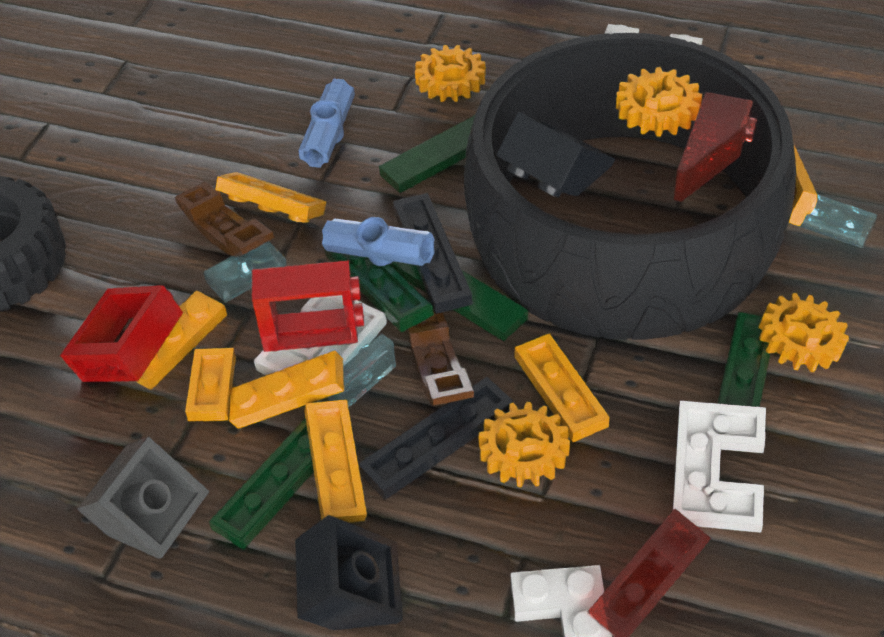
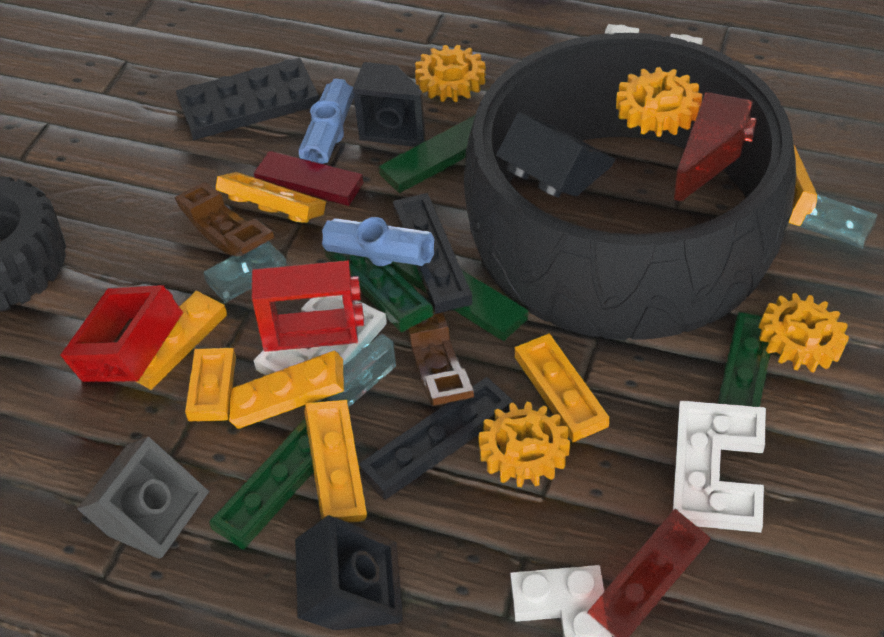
(247, 98): none -> black plate
(310, 178): none -> dark red tile
(388, 106): none -> black slope

